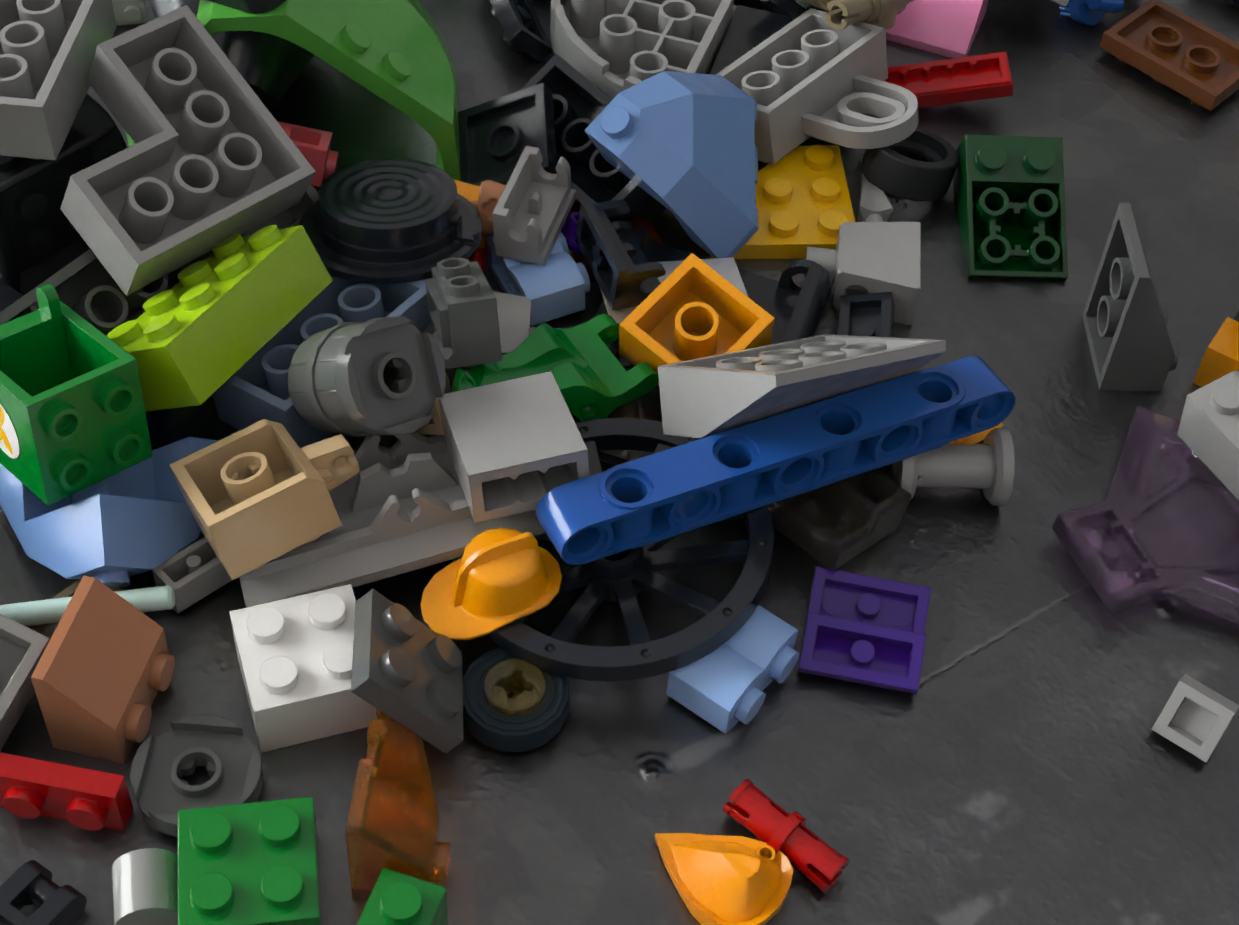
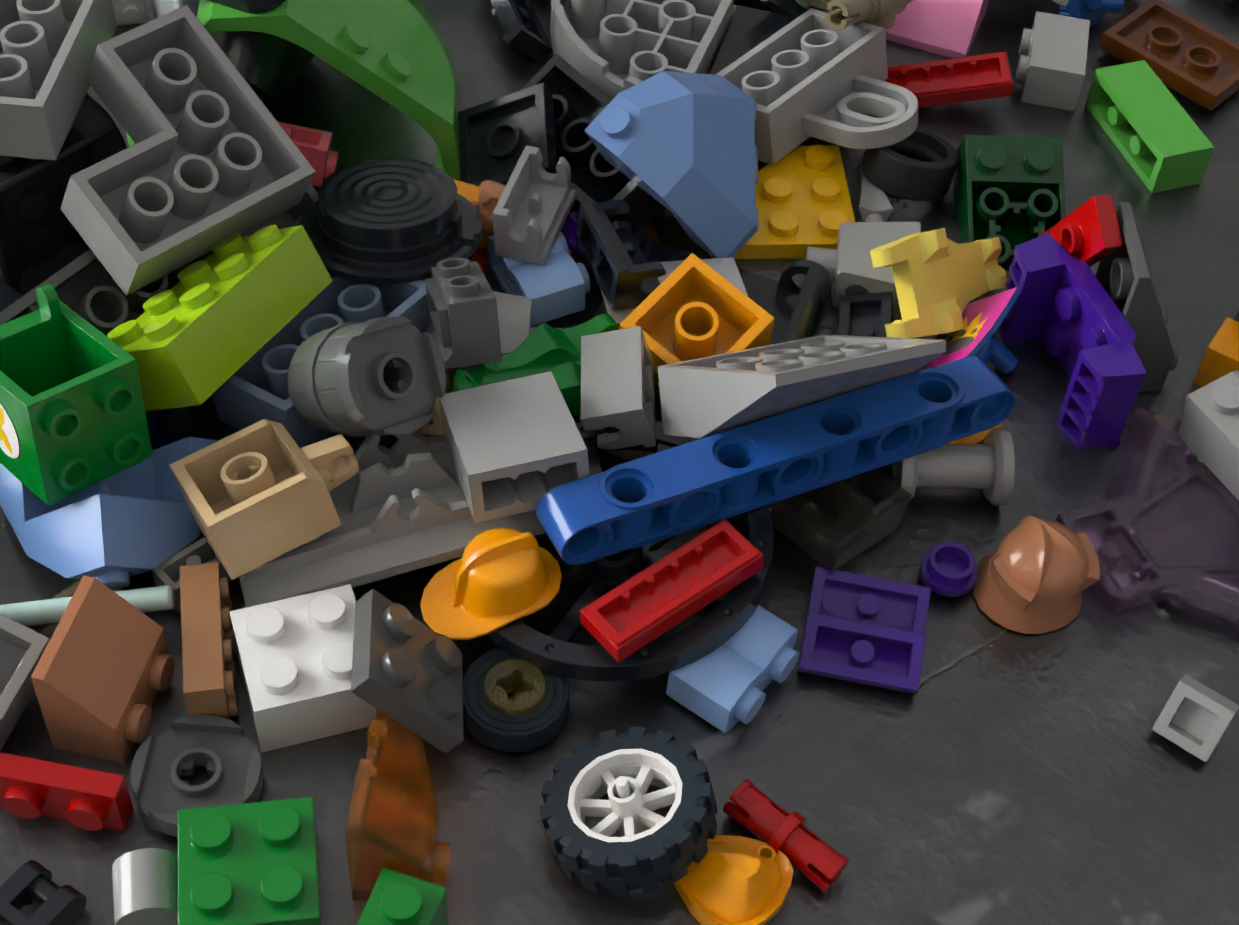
(207, 641): none -> medium nougat piece
(618, 388): none -> light grey hinge
(649, 845): none -> black wheel
(671, 590): none -> red plate
(937, 280): none -> light yellow animal
(949, 569): none -> dark purple plate
(977, 338): none -> shield
(1036, 576): none -> nougat helmet
(1053, 60): none -> light grey brick
(1084, 334): none -> dark purple plate
(1090, 230): none -> red plate
(1149, 126): none -> bright green brick

